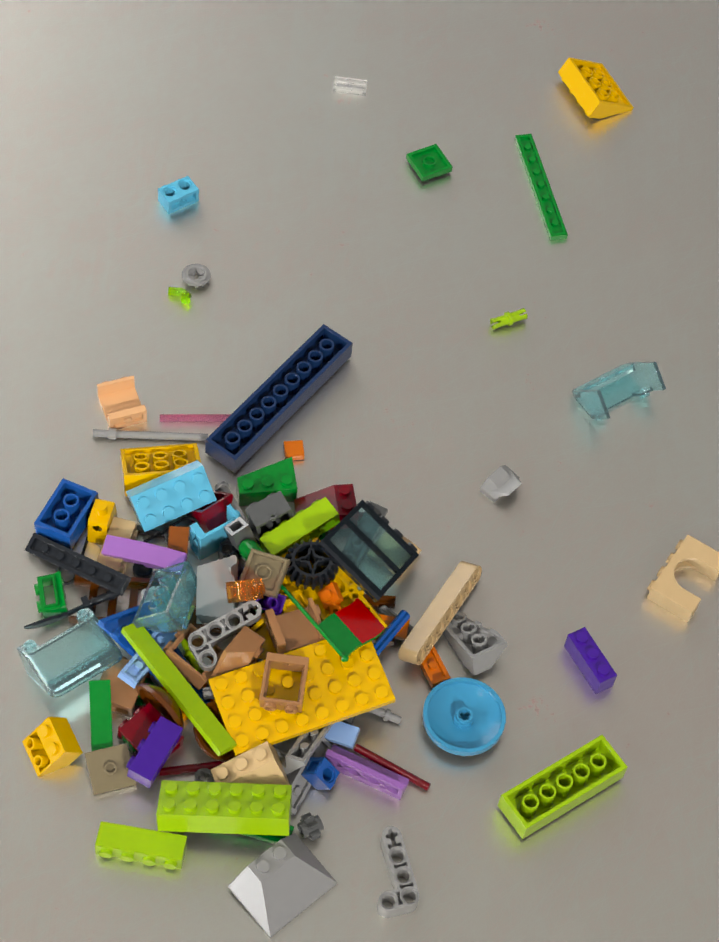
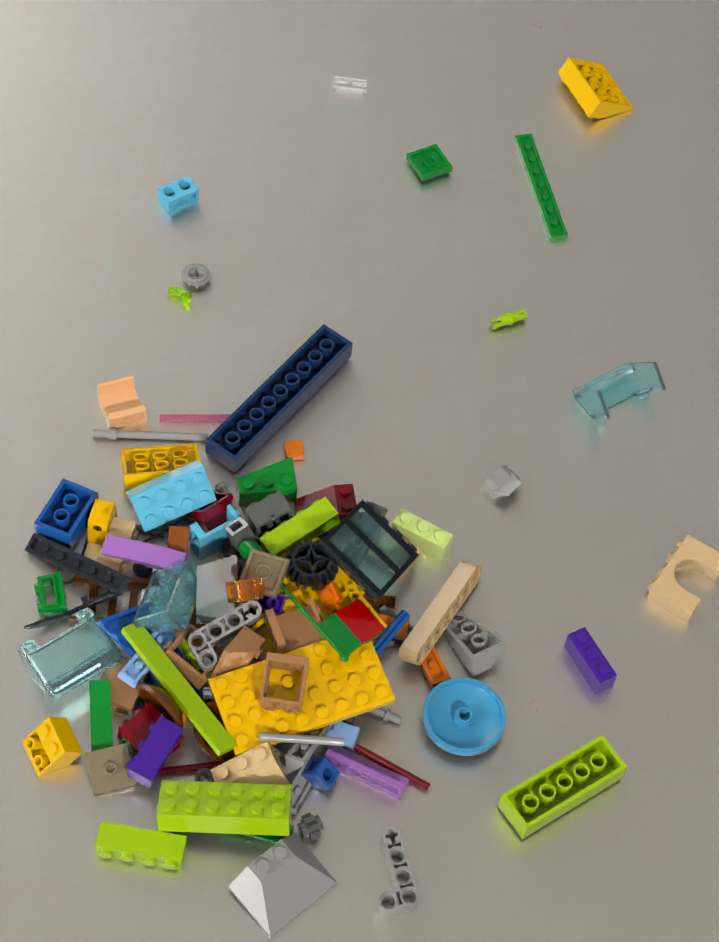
(302, 739): none -> light grey bar
(423, 534): none -> yellowish green brick

